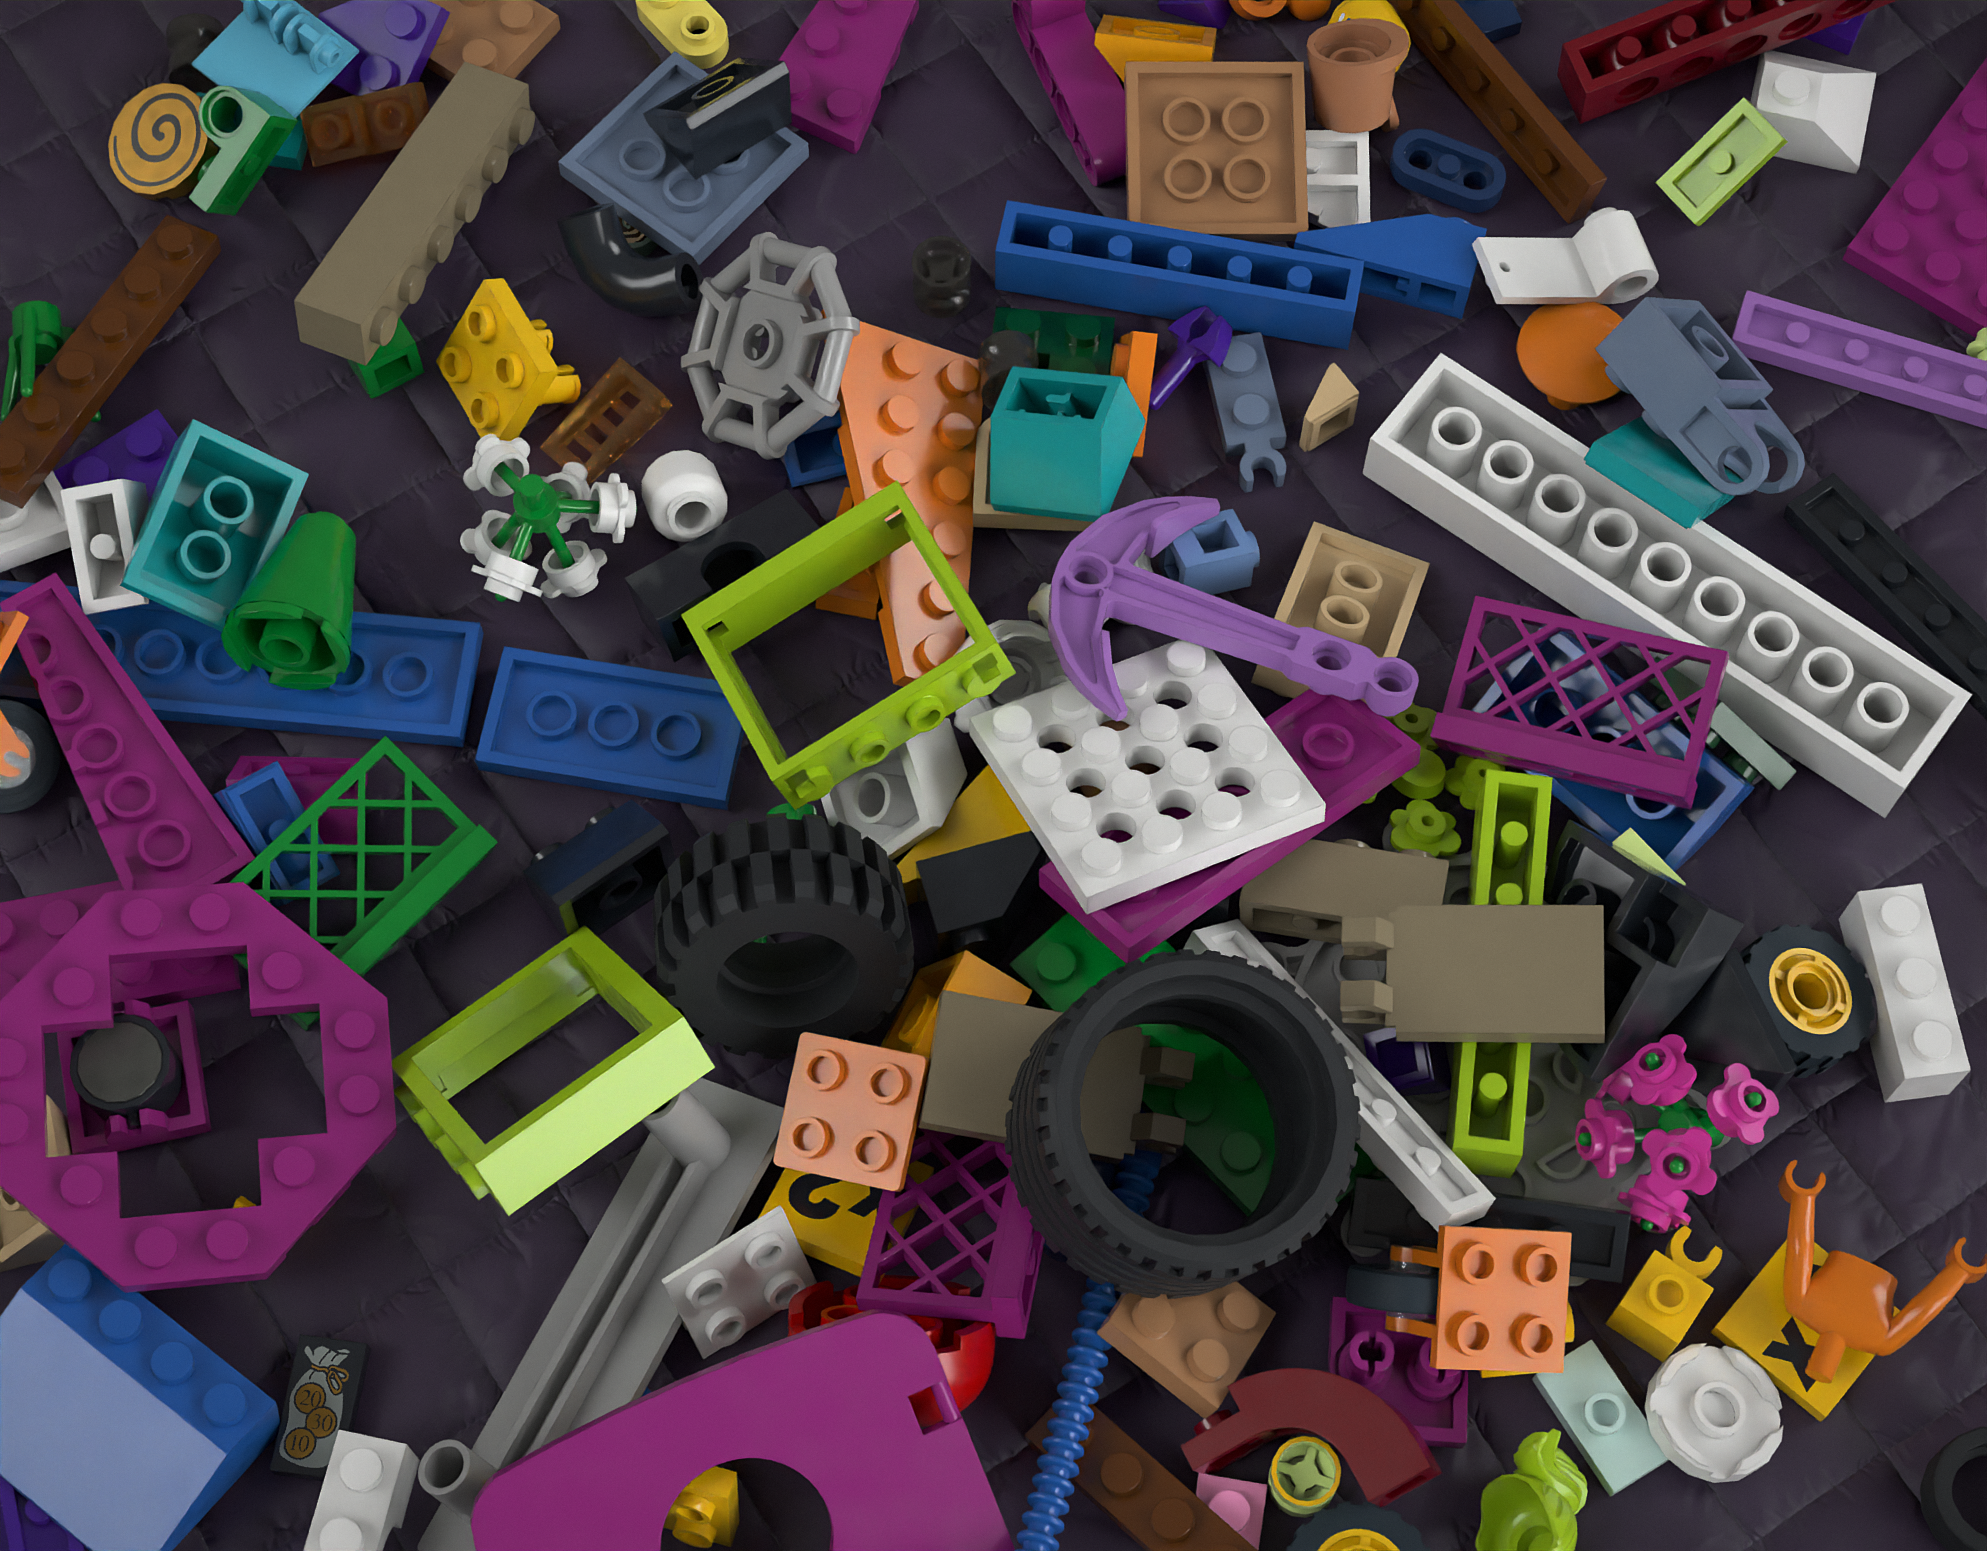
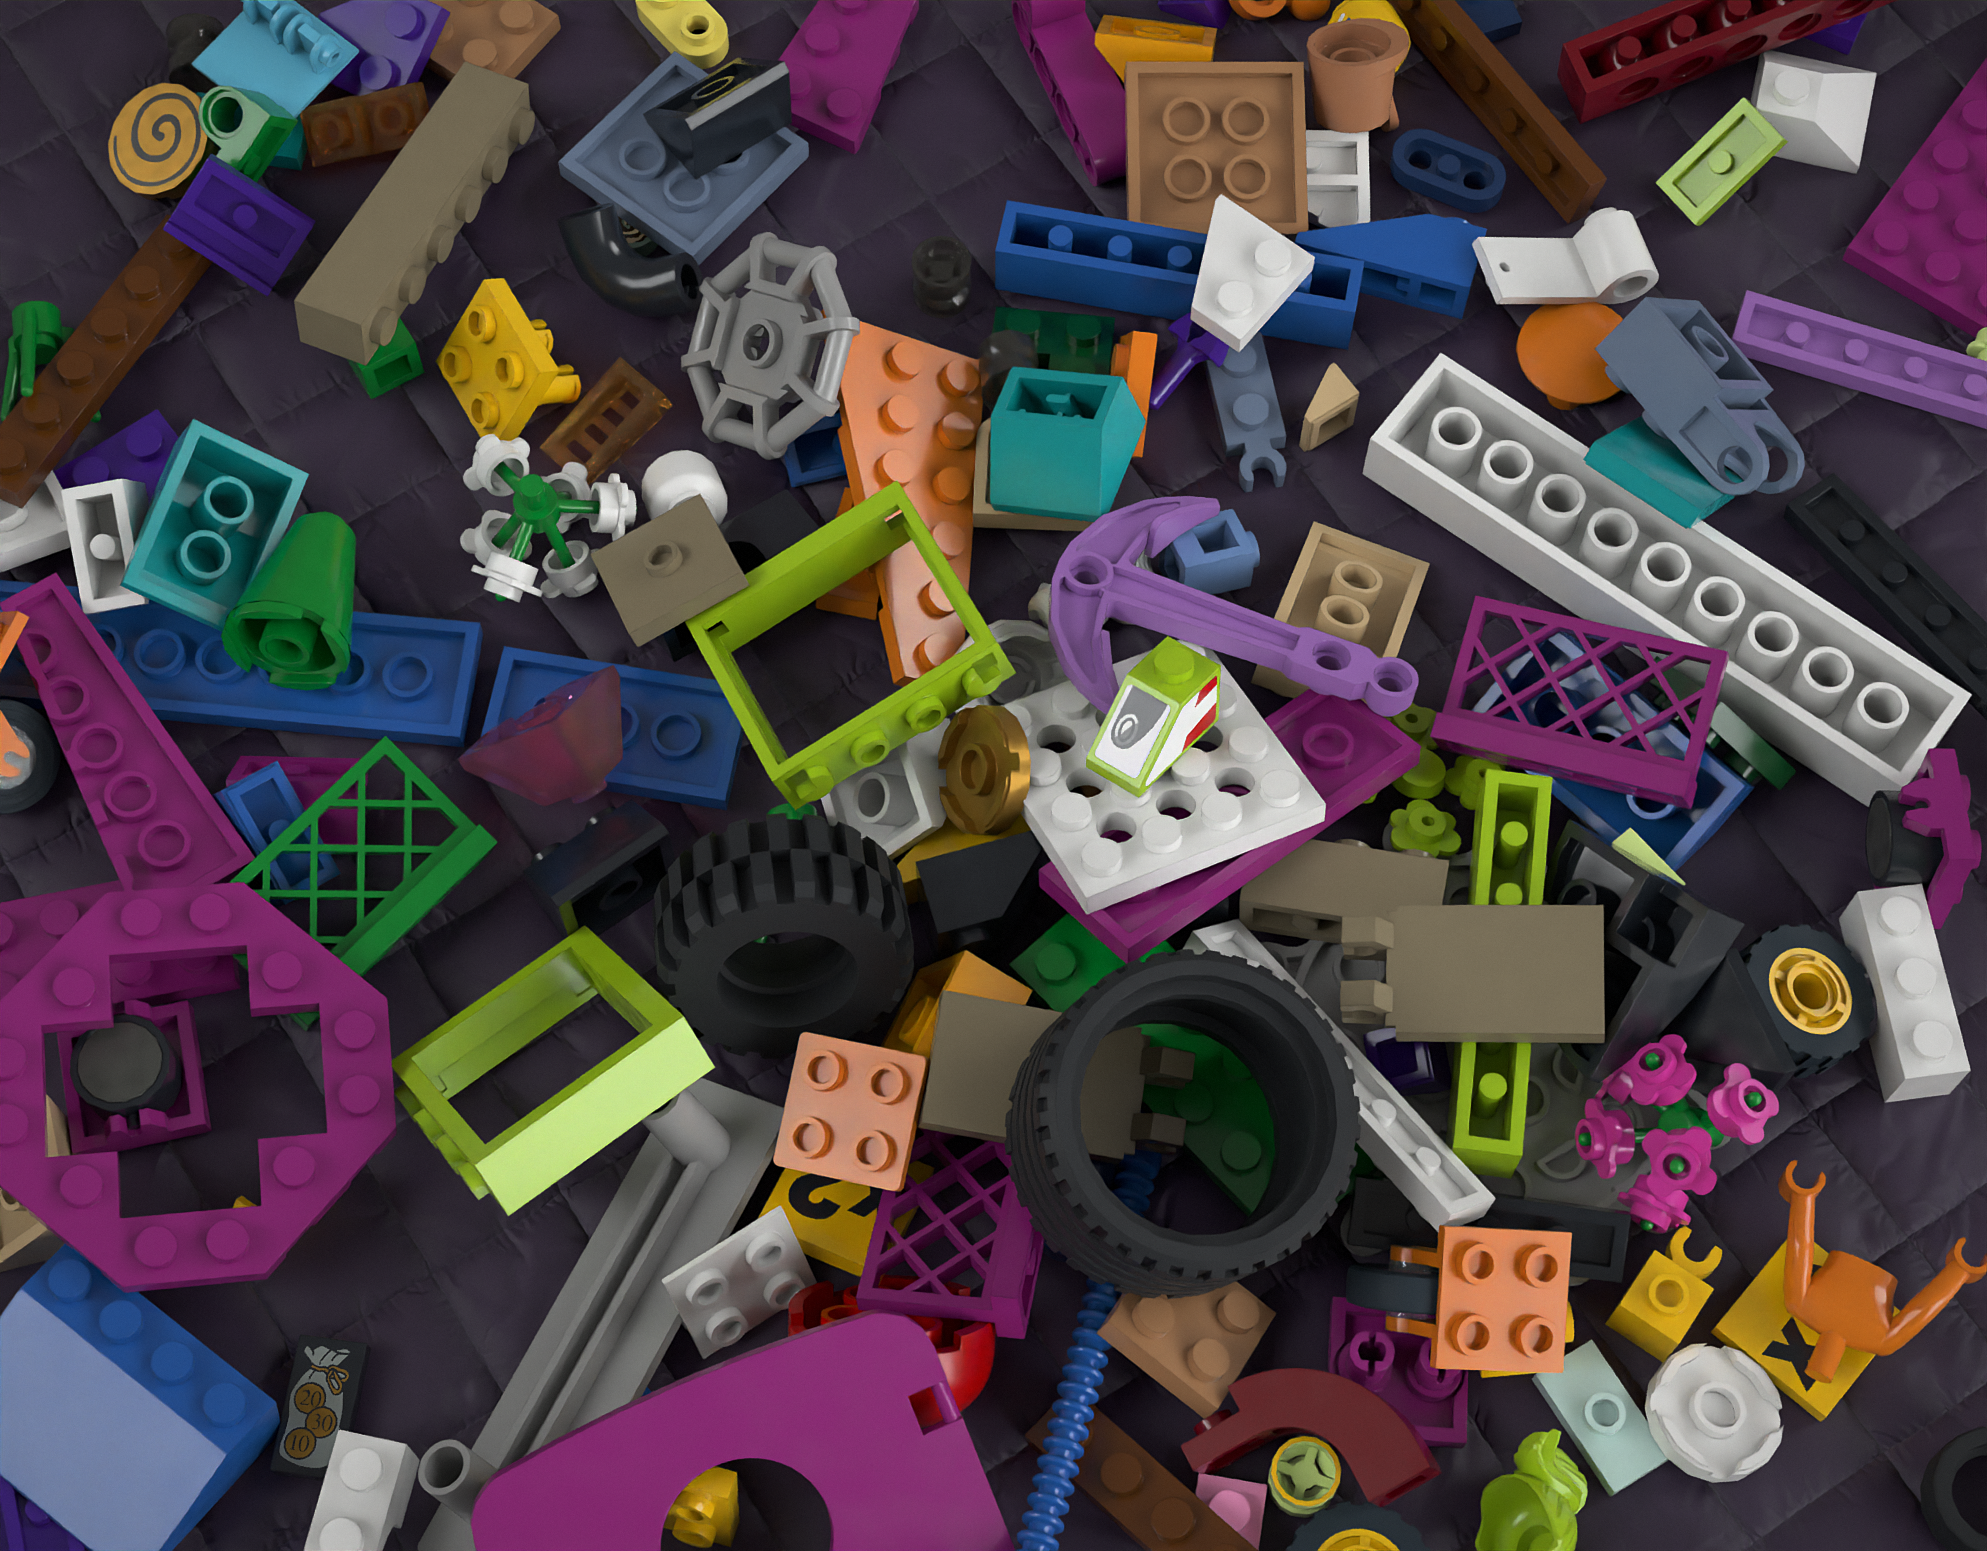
(239, 225): none -> dark purple plate
(558, 745): none -> clear pink slope
(669, 570): none -> dark tan plate
(985, 770): none -> pearl gold tile
(1156, 716): none -> slope
(1244, 274): none -> white wing
(1925, 834): none -> piece

